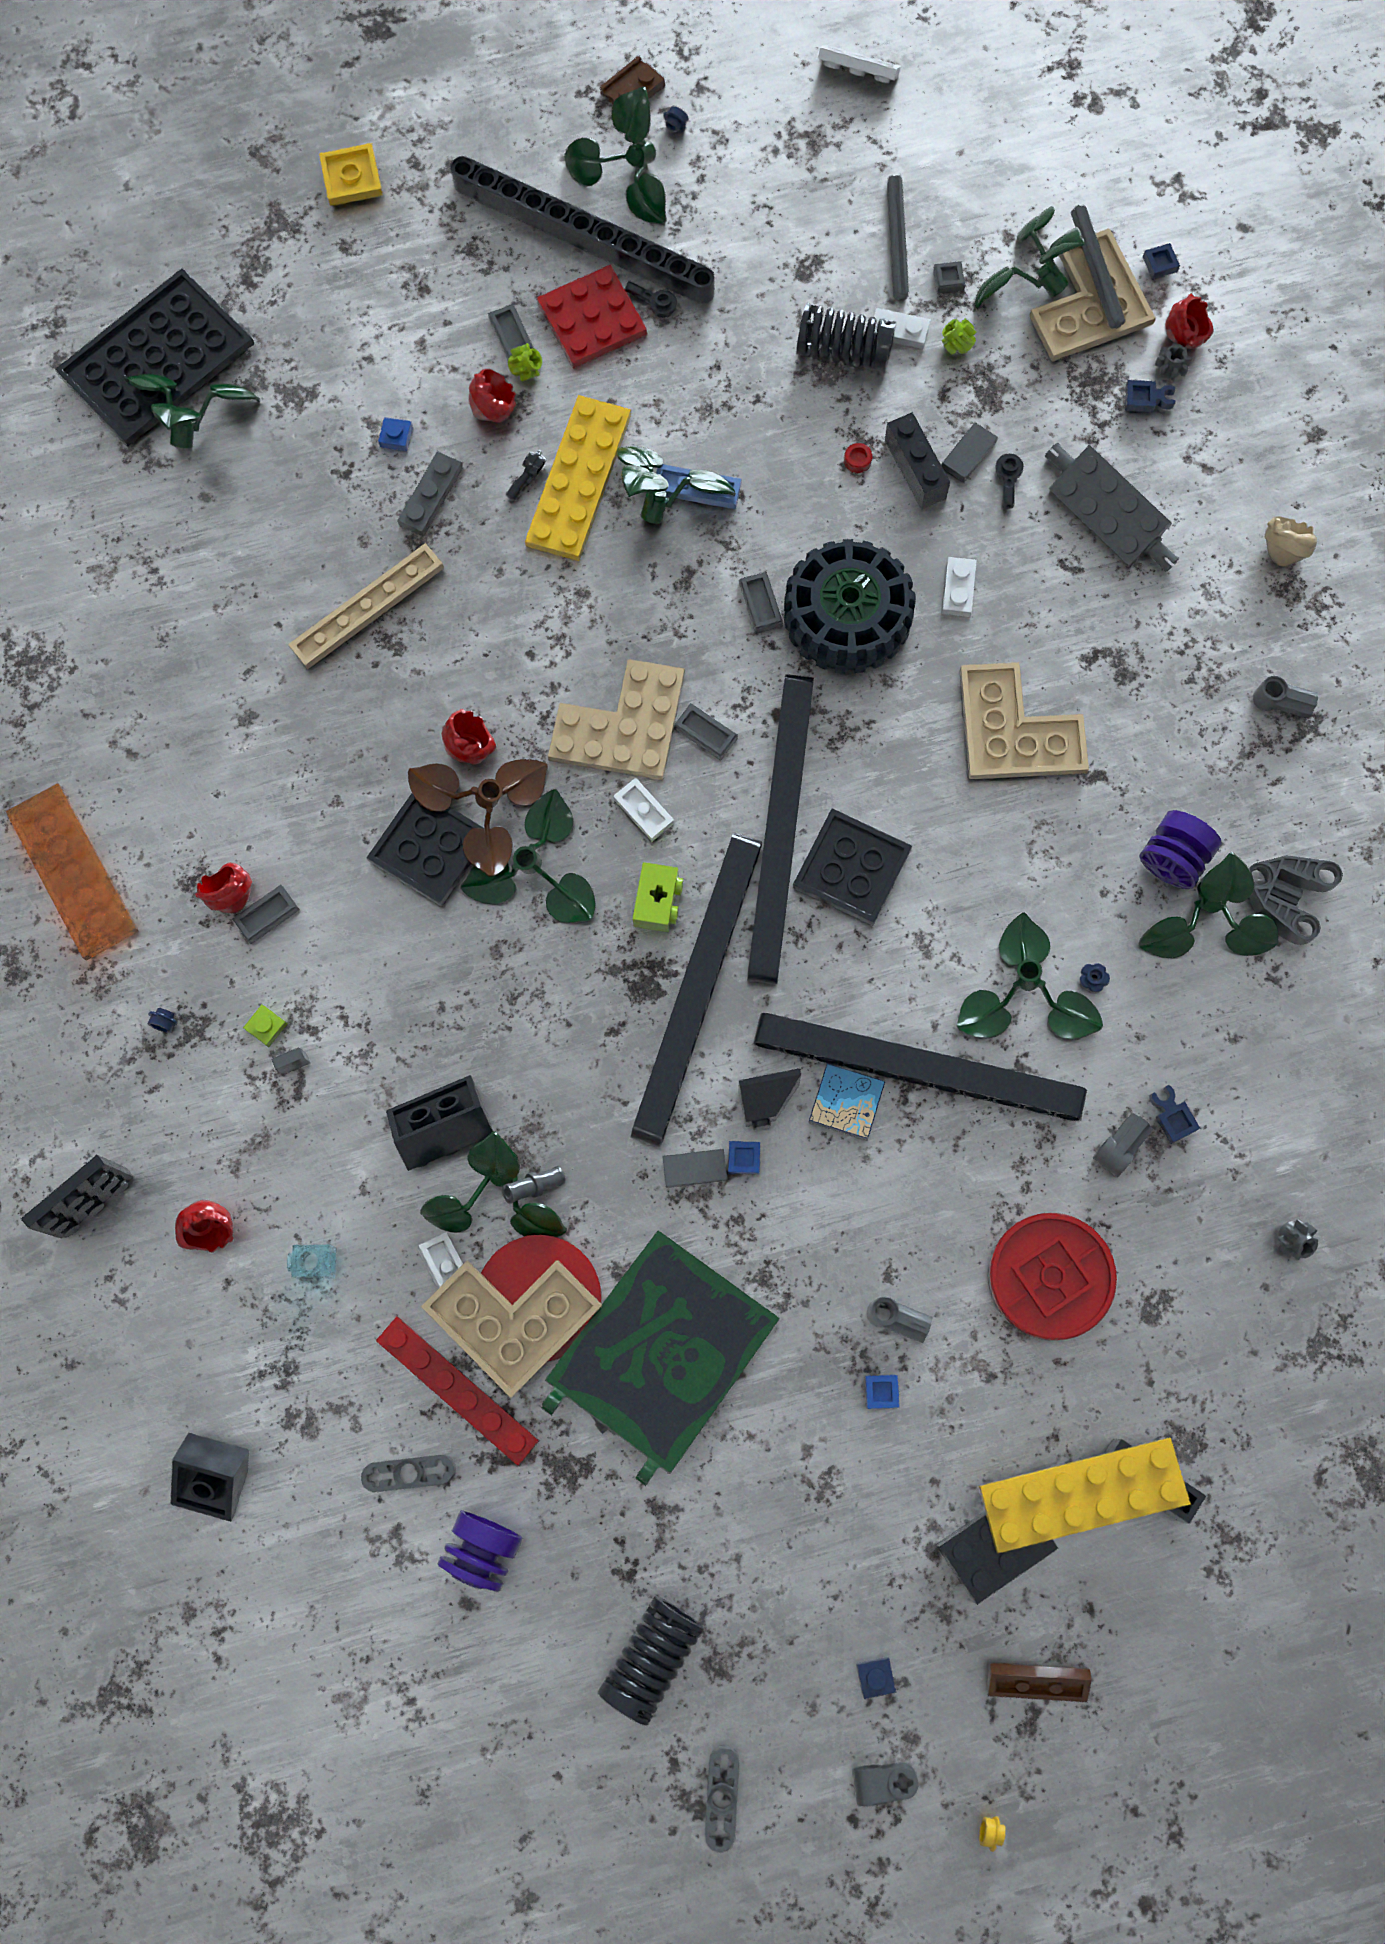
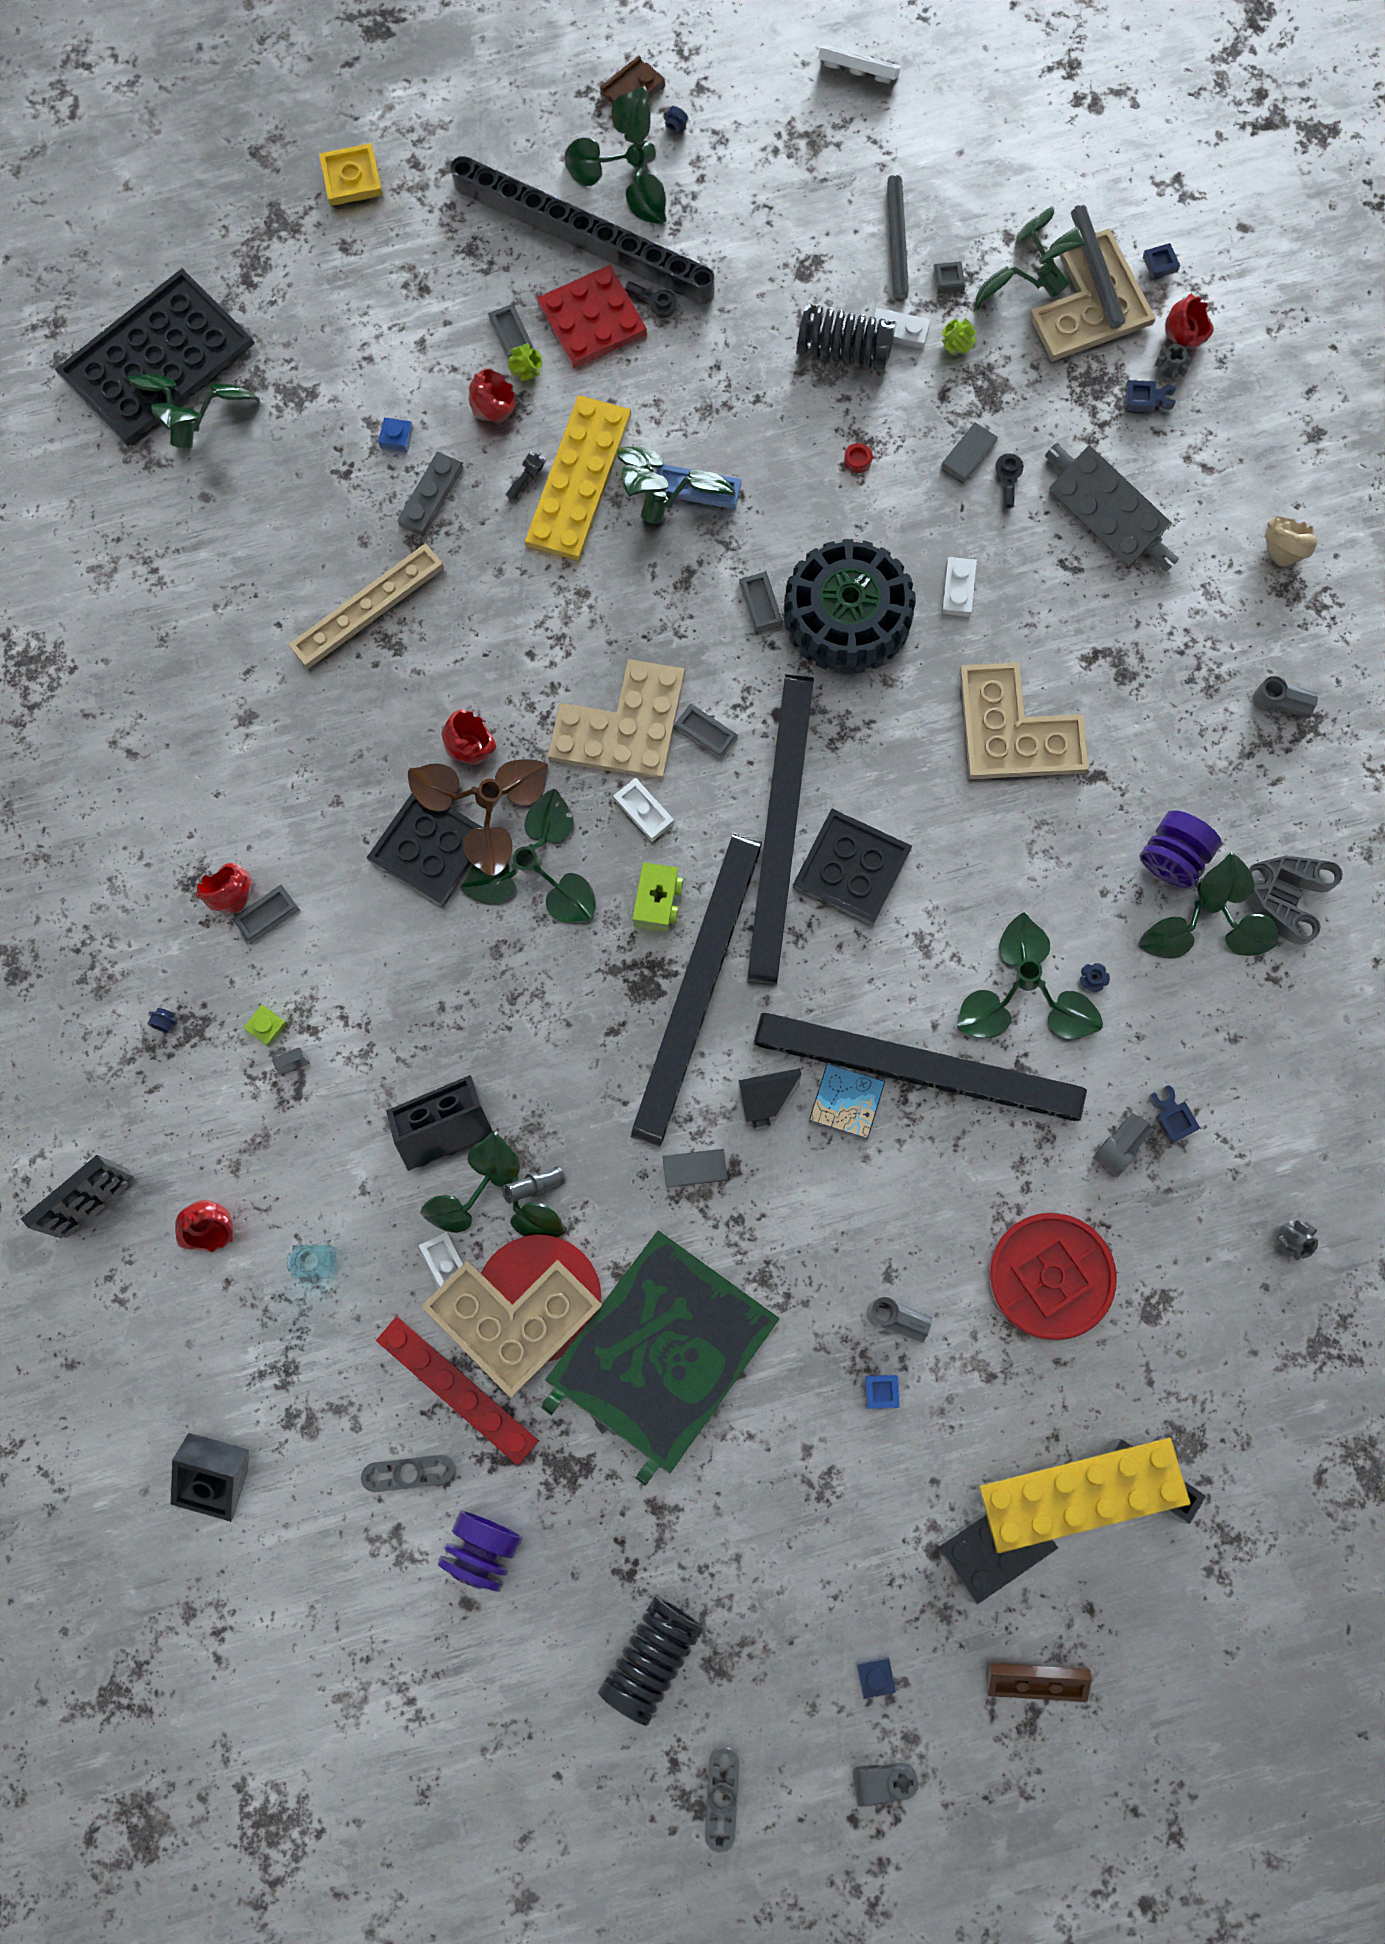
(72, 871): clear orange plate -> none
(744, 1157): blue plate -> none
(917, 460): black brick -> none
(991, 1833): yellow plate -> none

